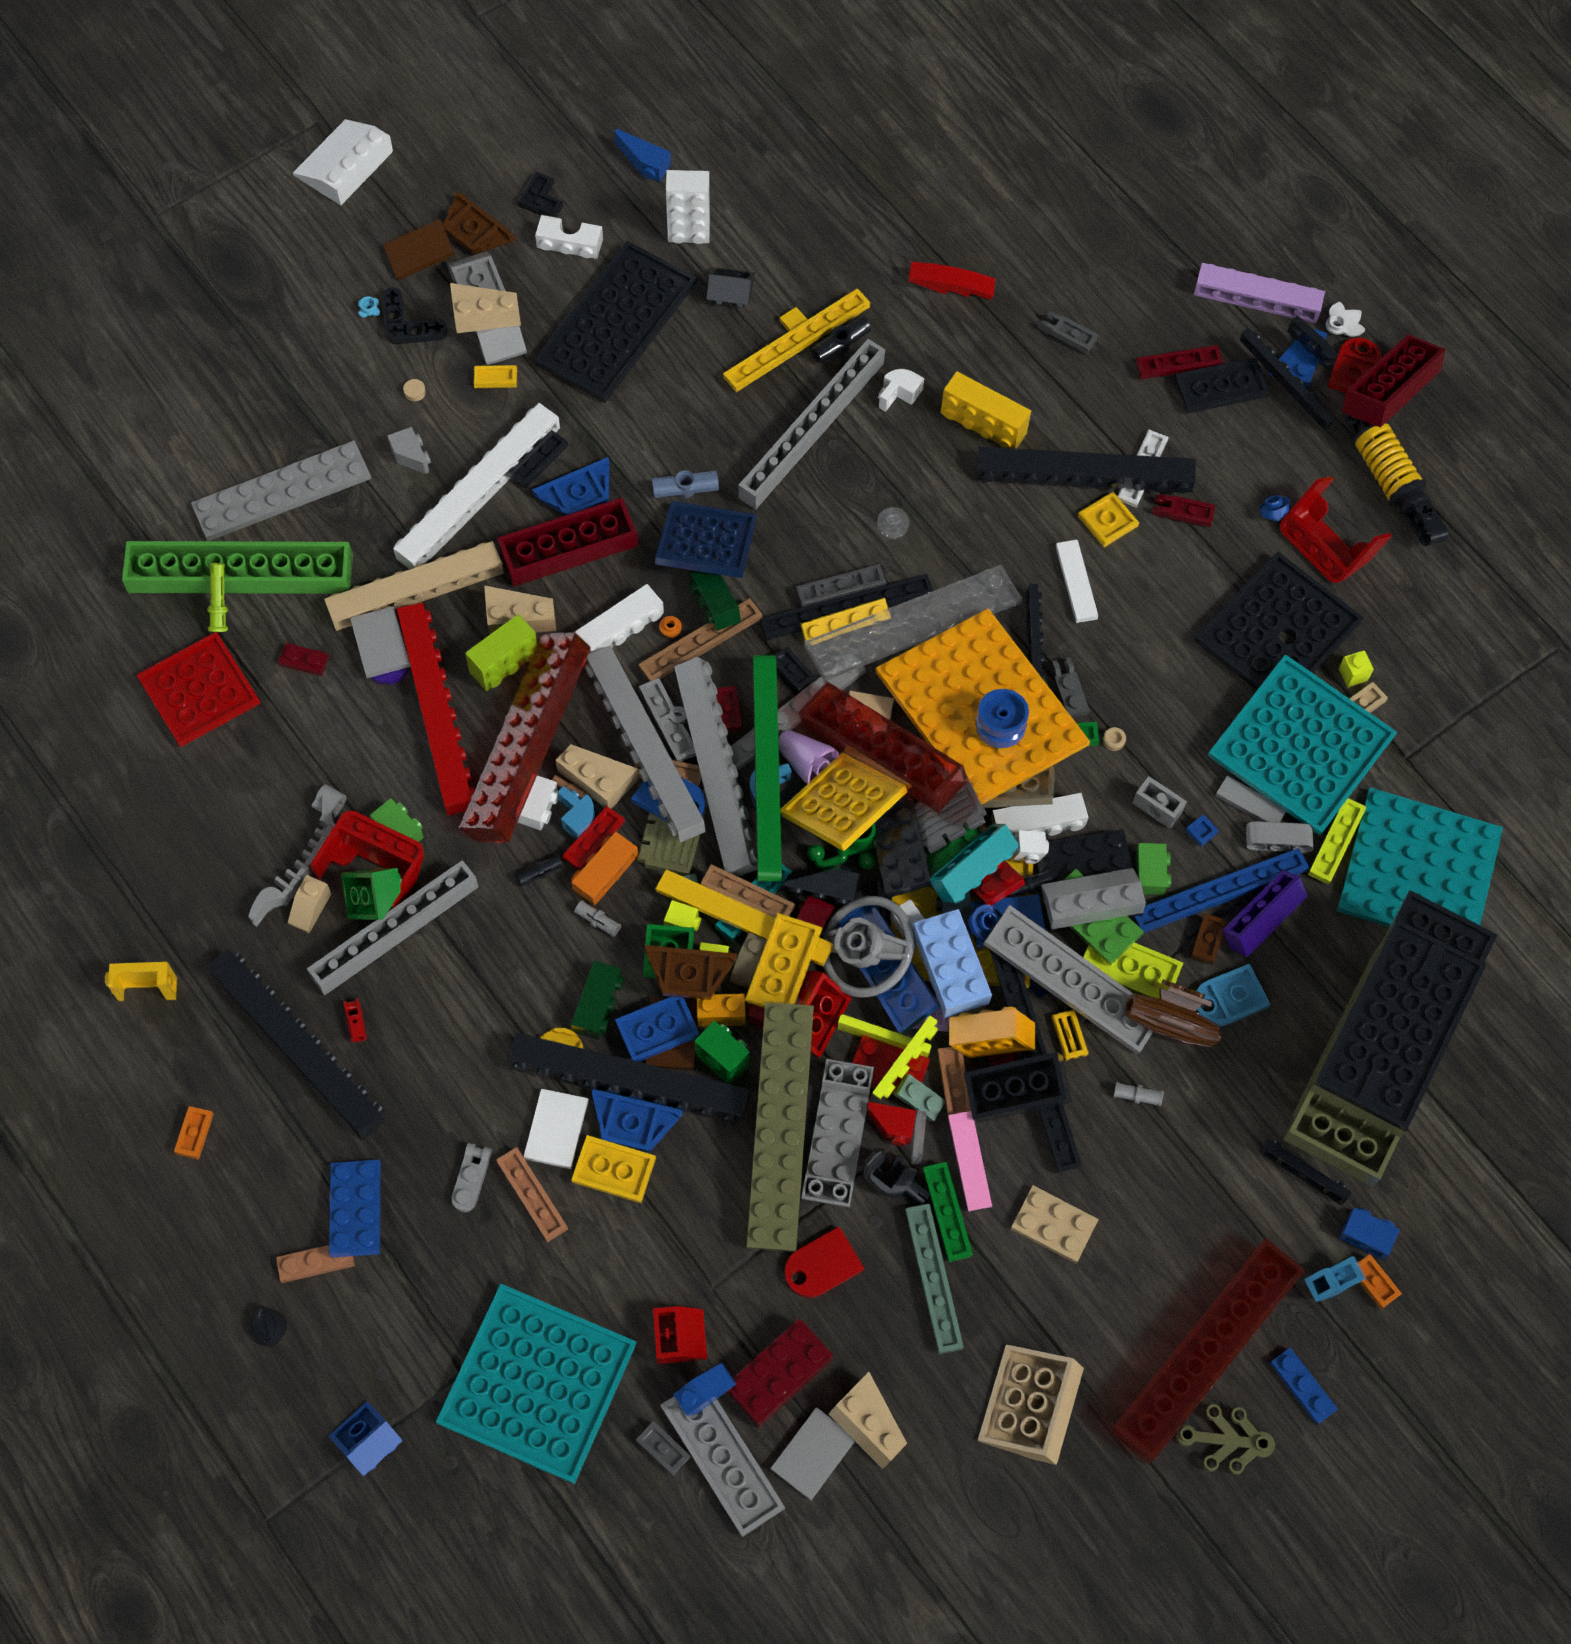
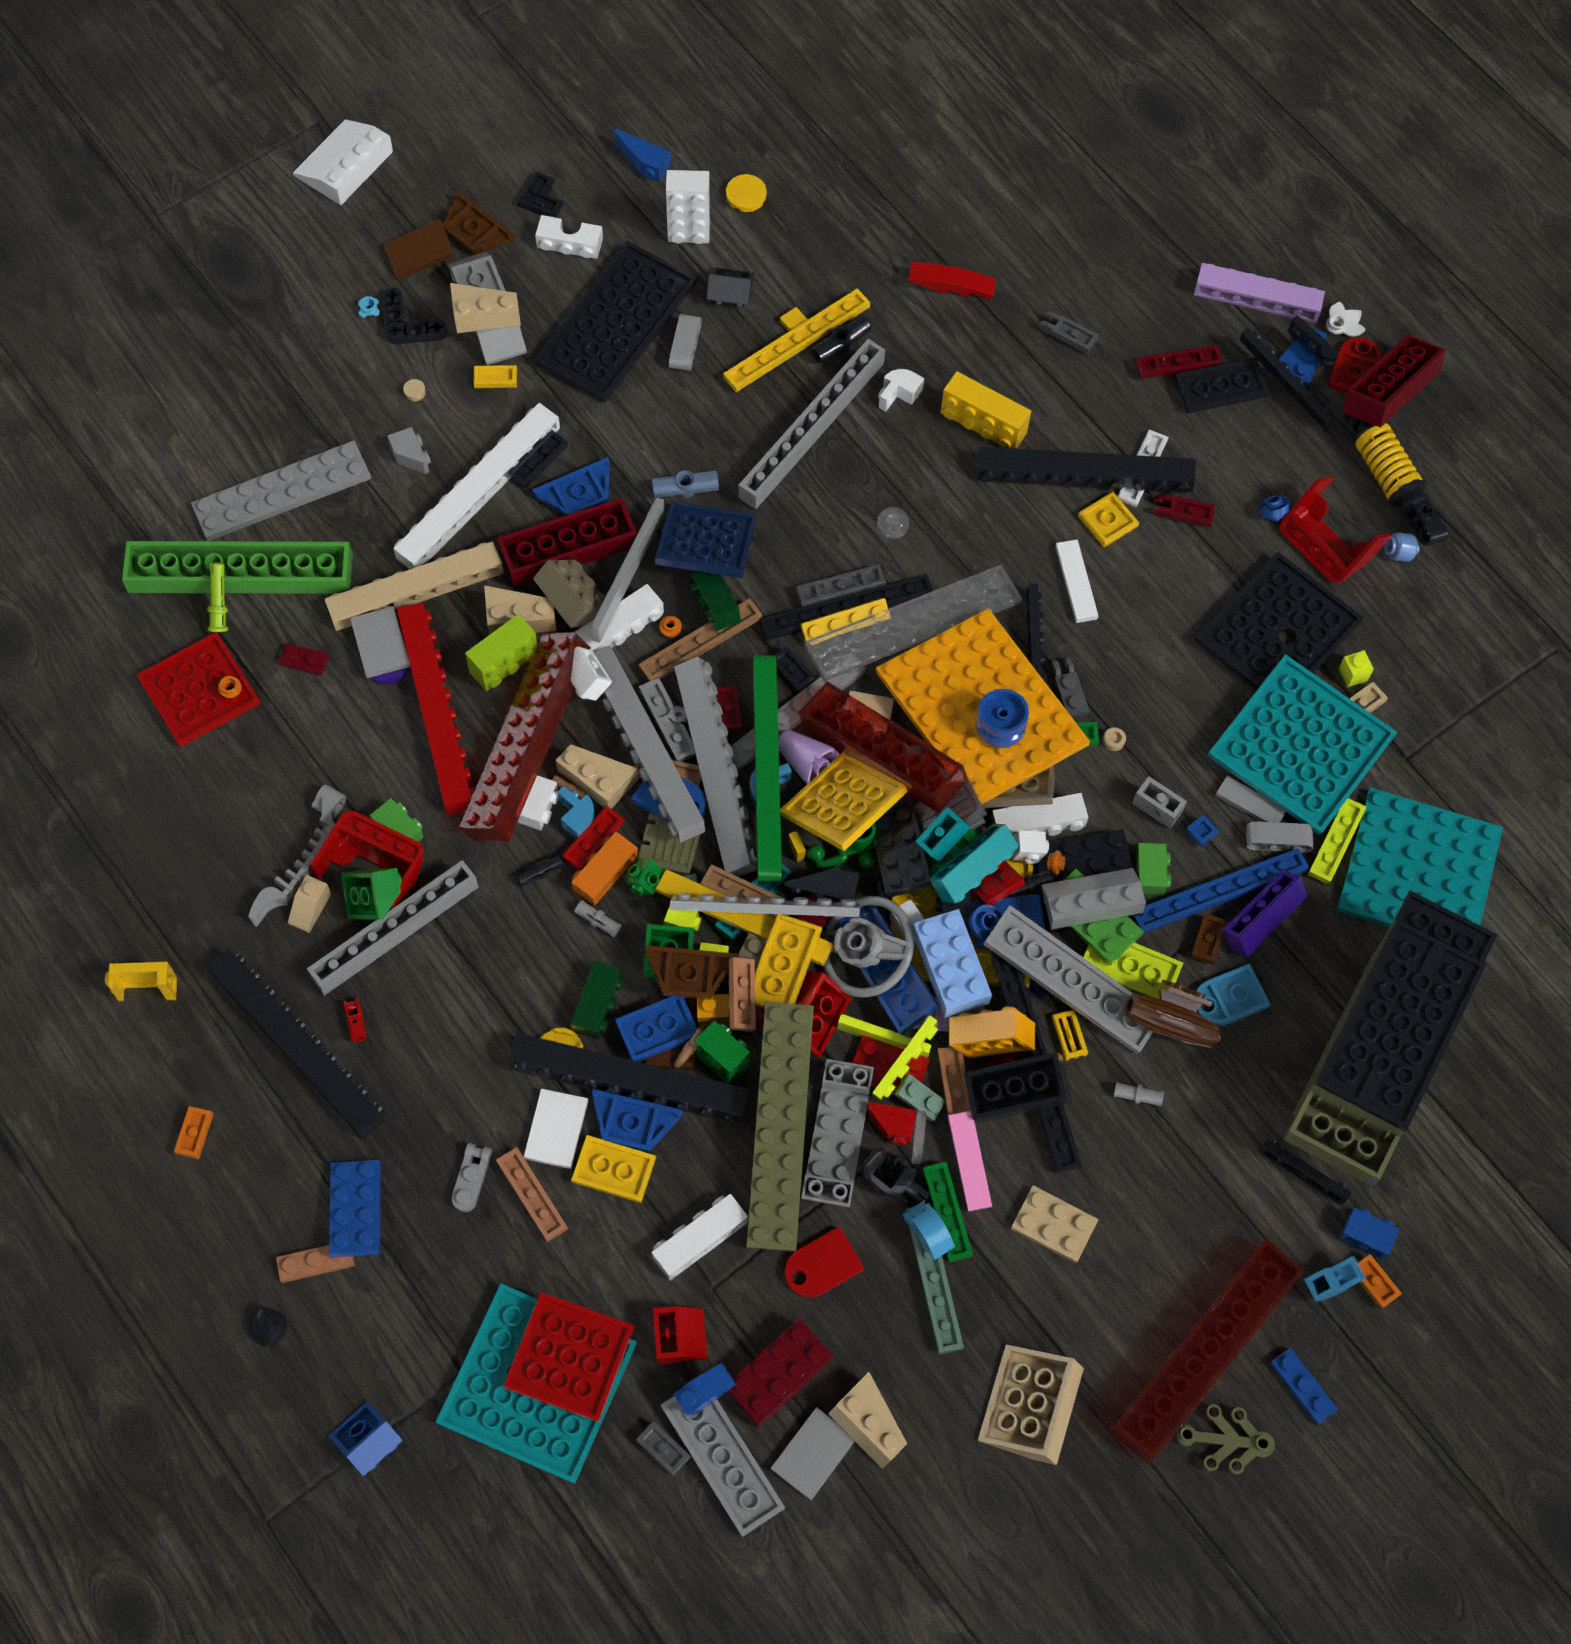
(225, 683): none -> orange plate
(569, 1357): none -> red plate
(570, 591): none -> dark tan brick
(588, 674): none -> white slope
(627, 570): none -> light grey tile
(644, 876): none -> green brick
(685, 342): none -> light grey beam
(688, 1049): none -> medium nougat piece
(699, 1237): none -> white brick
(742, 994): none -> nougat plate
(746, 193): none -> yellow tile
(775, 905): none -> light grey plate
(796, 846): none -> yellow tile
(930, 1229): none -> dark azure brick
(943, 834): none -> teal brick
(1056, 862): none -> orange plate
(1402, 547): none -> medium blue head

